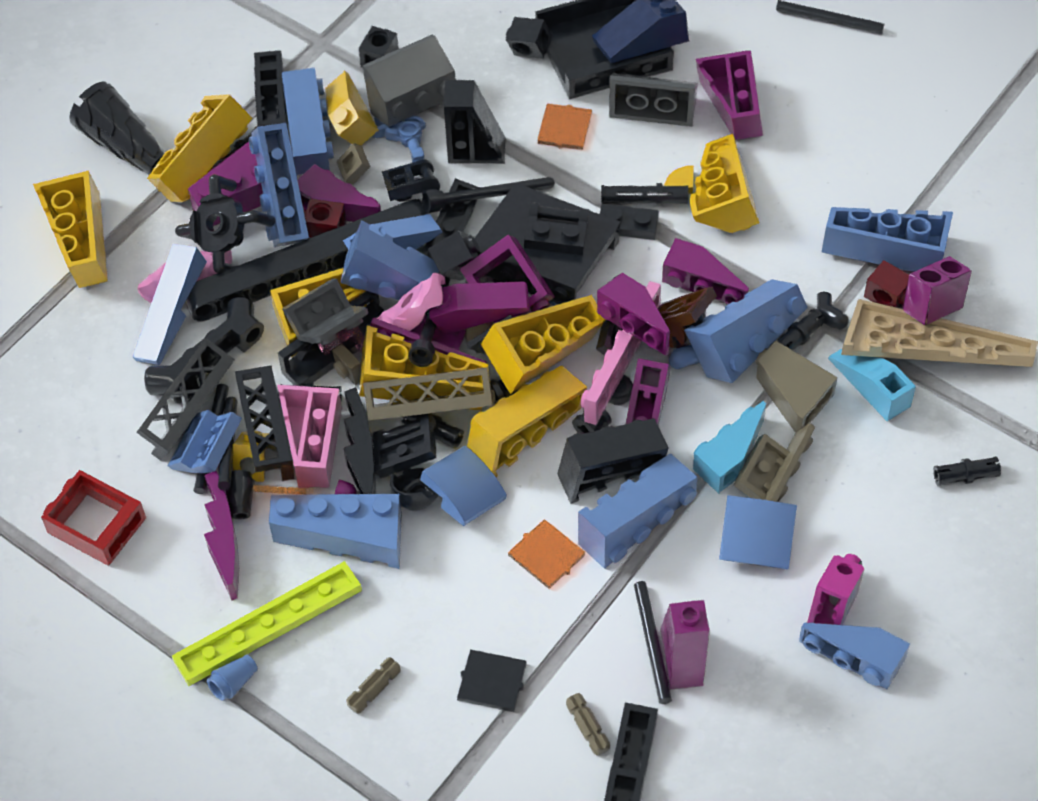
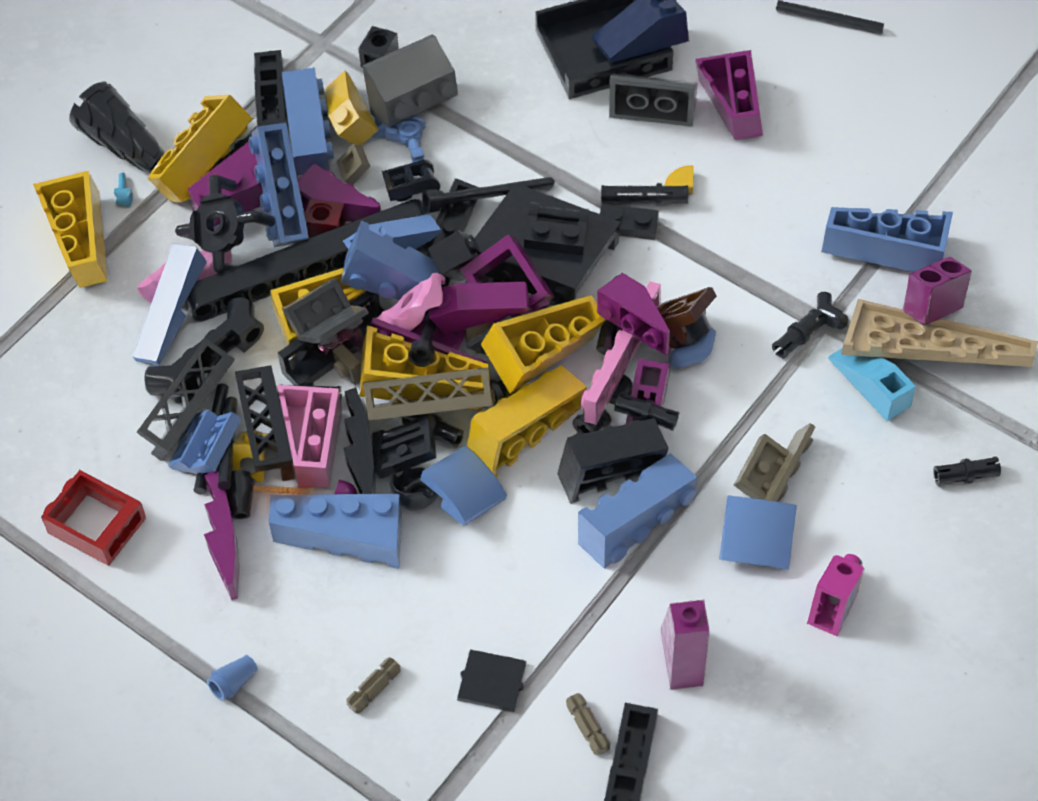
(123, 195): none -> medium azure hand
(266, 623): neon yellow plate -> none
(471, 126): black wedge -> none
(528, 37): black brick -> none
(546, 553): clear orange piece -> none
(564, 126): clear orange piece -> none
(646, 410): none -> black pin
(652, 642): black bar -> none
(695, 268): magenta slope -> none
(723, 189): yellow wedge -> none
(725, 455): medium azure slope -> none
(736, 336): medium blue wedge -> none
(794, 384): dark tan slope -> none
(864, 650): medium blue slope -> none
(887, 285): dark red brick -> none

